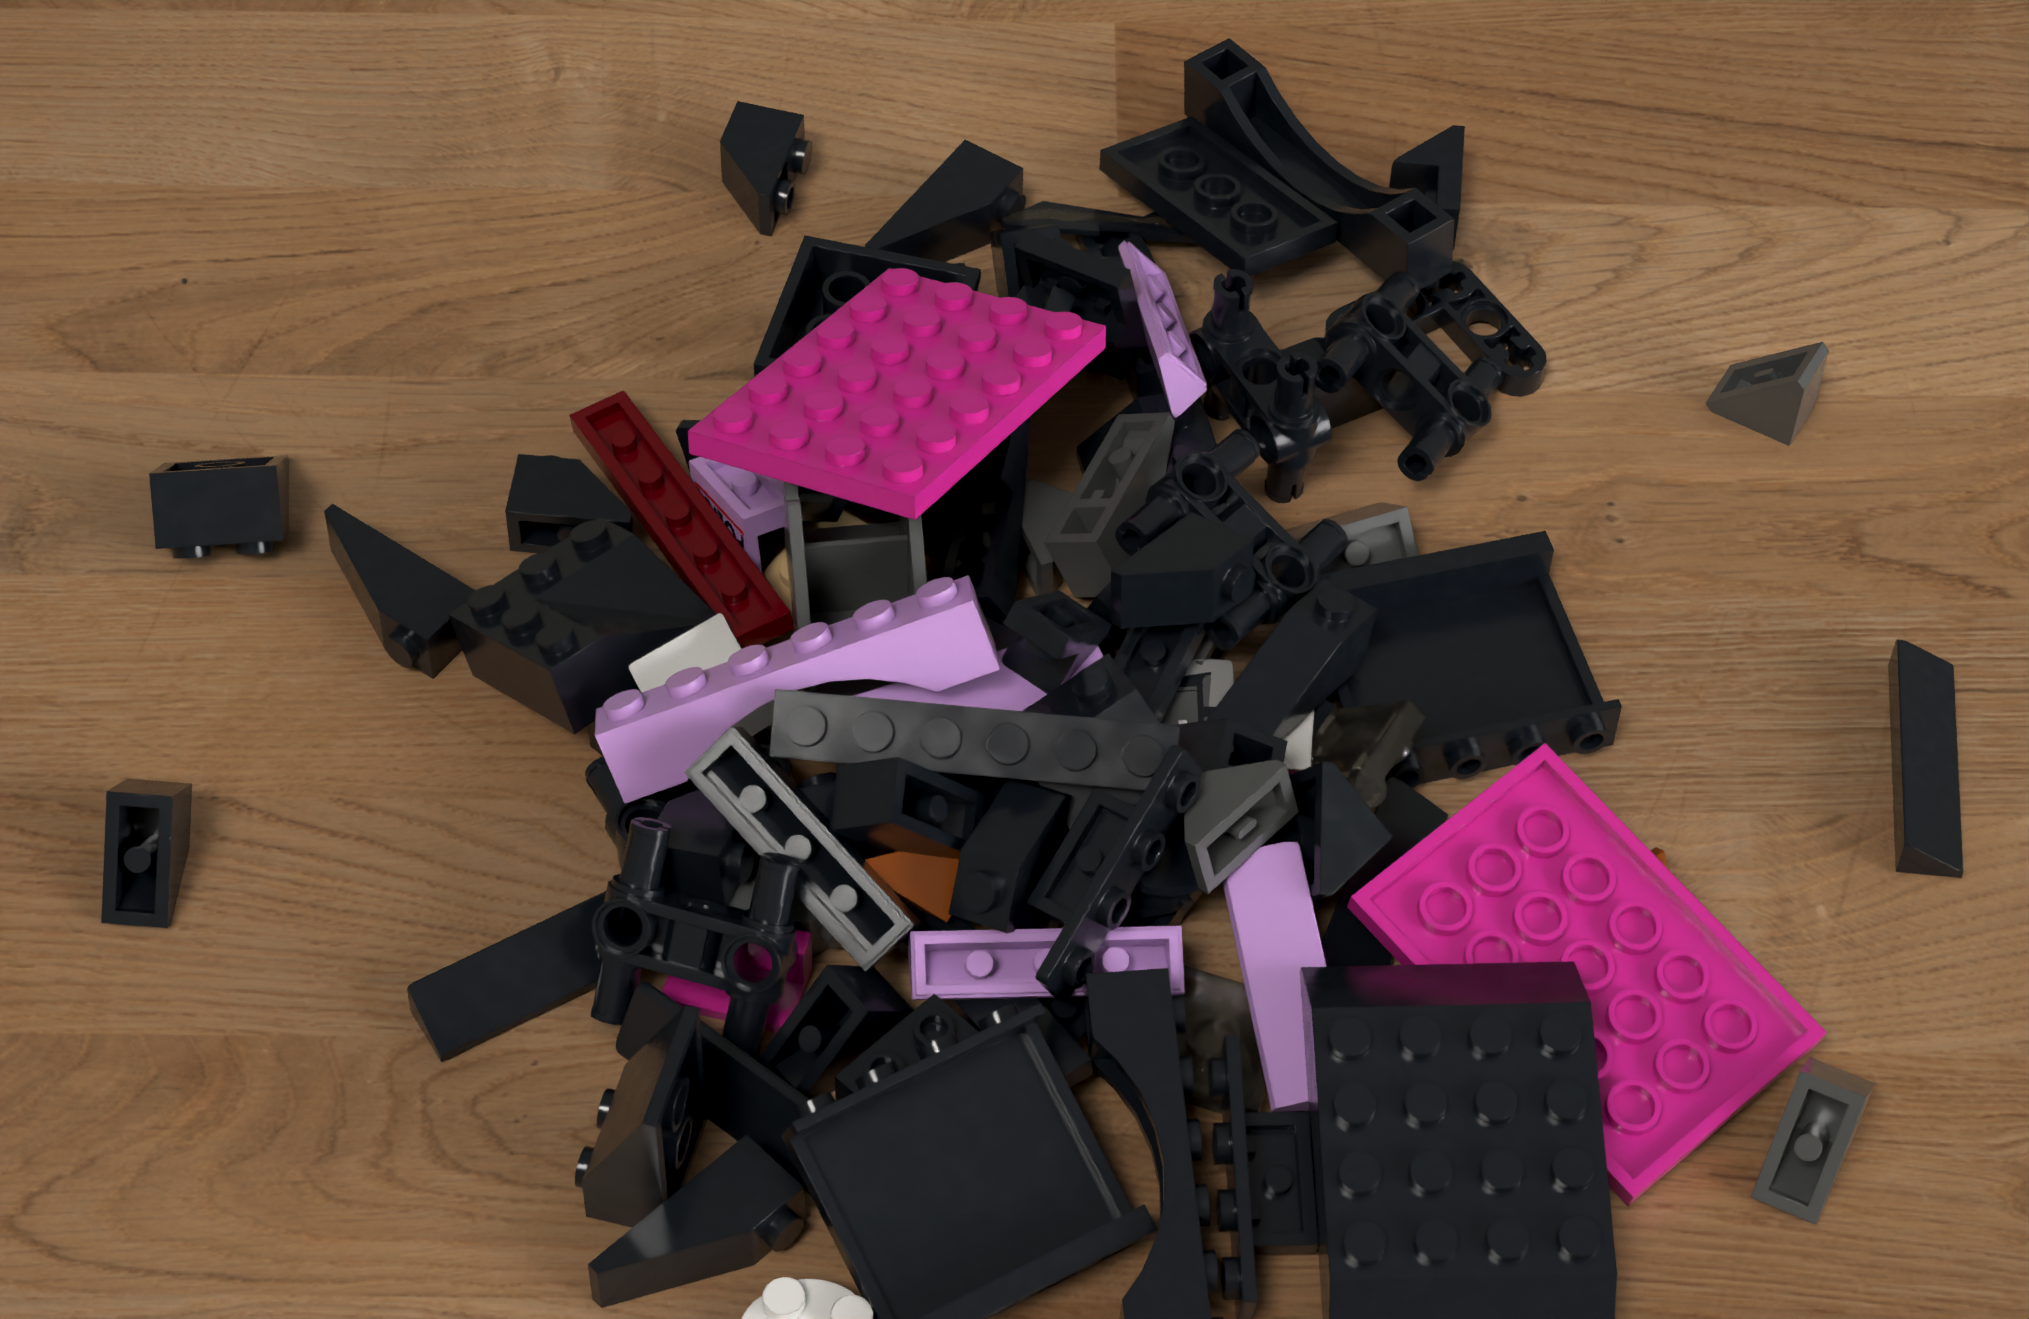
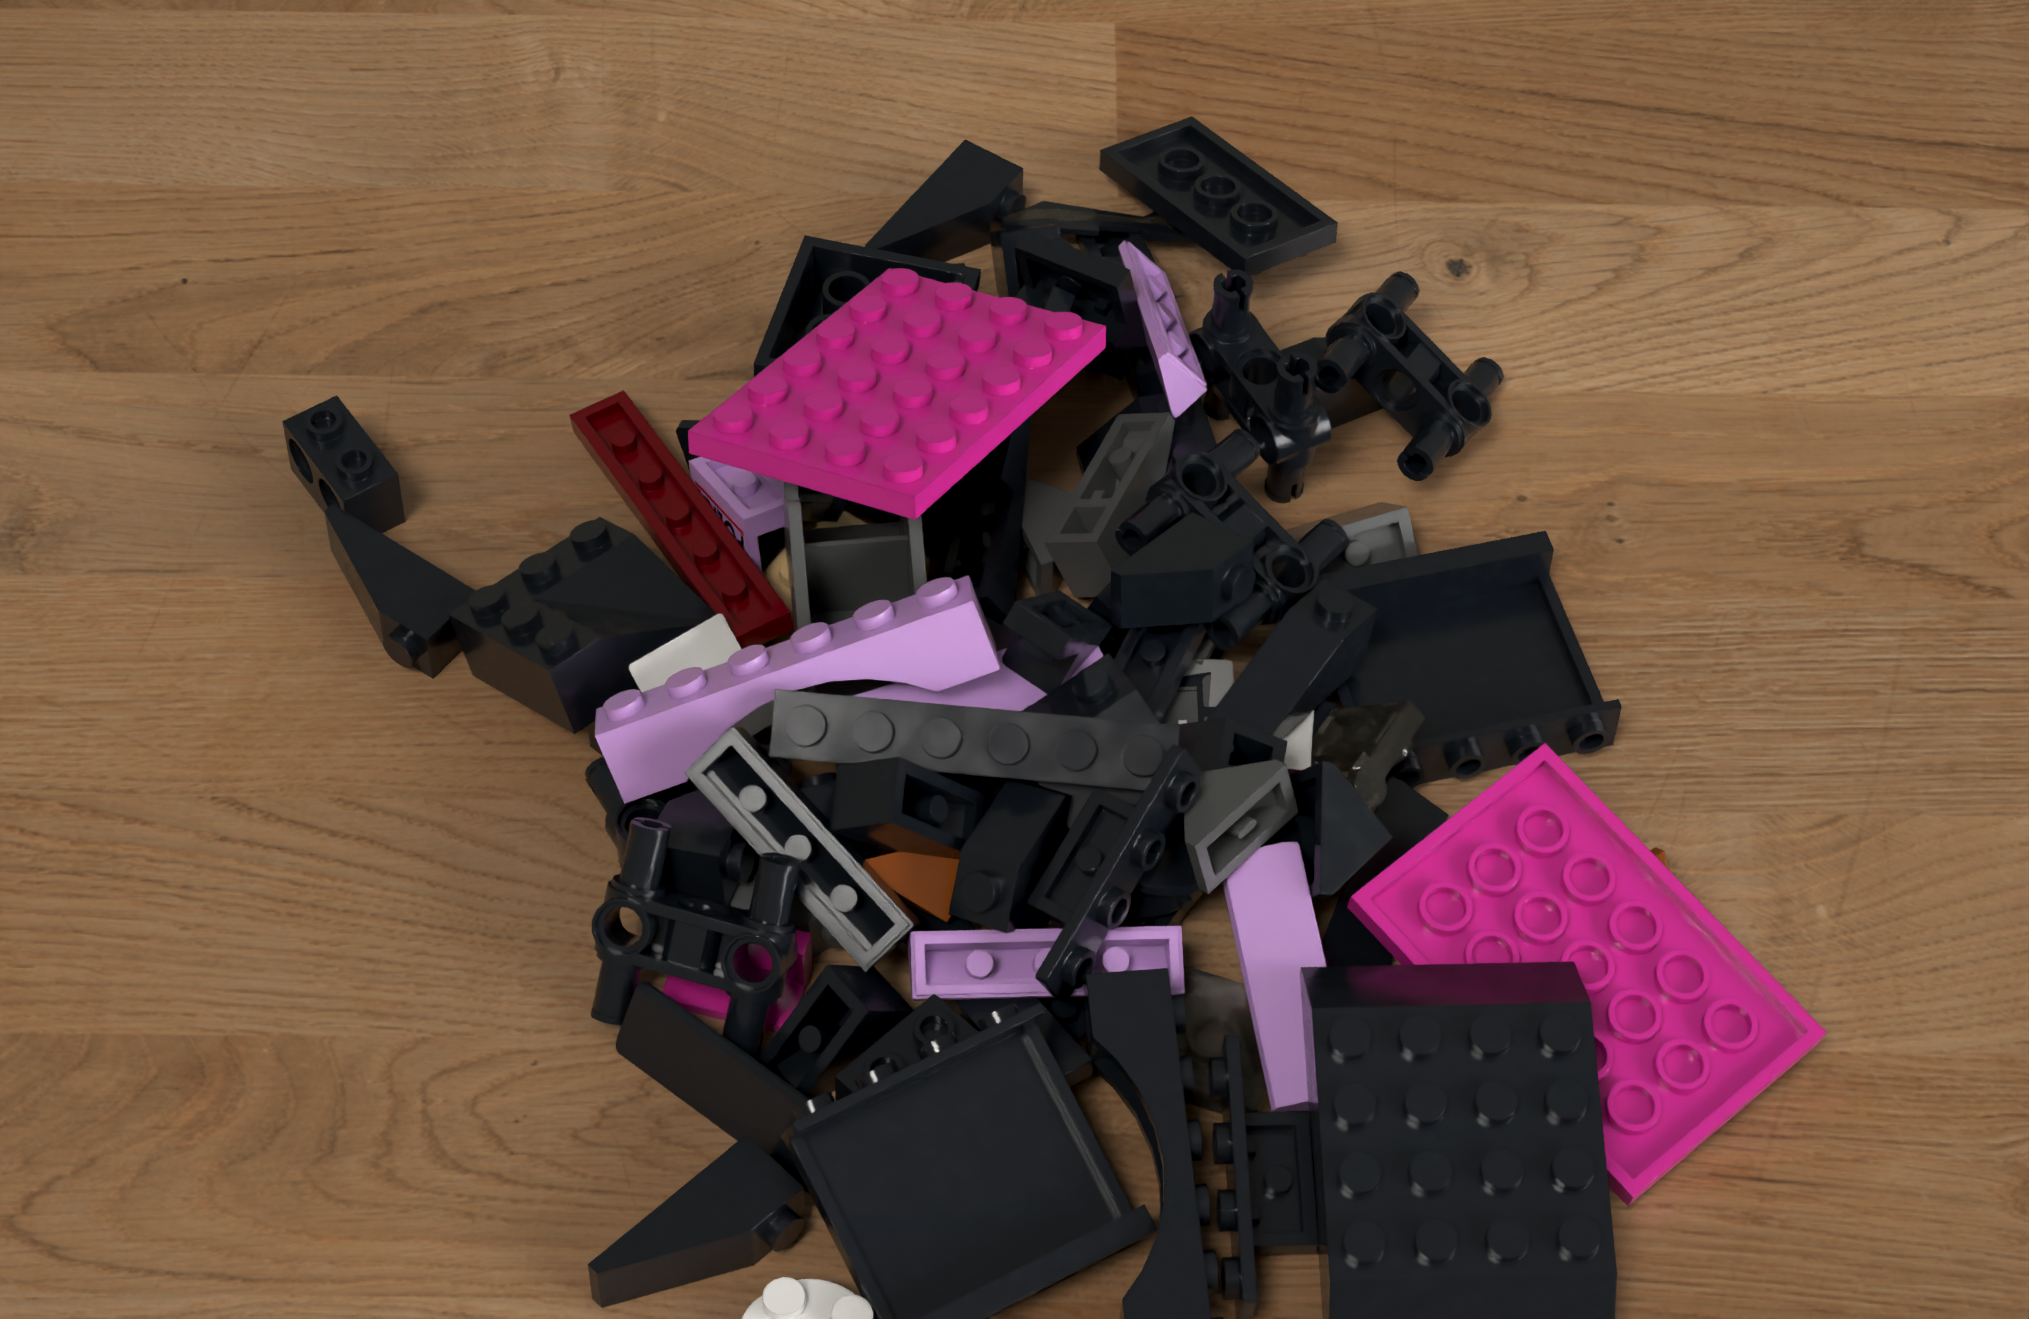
(145, 851): black slope -> none
(220, 505): black slope -> none
(343, 465): none -> black brick
(511, 980): black slope -> none
(554, 497): black slope -> none
(647, 1126): black slope -> none
(761, 160): black slope -> none
(1376, 223): black arch -> none
(1434, 170): black slope -> none
(1471, 304): black beam -> none
(1772, 391): dark grey slope -> none
(1812, 1139): dark grey slope -> none
(1924, 763): black slope -> none

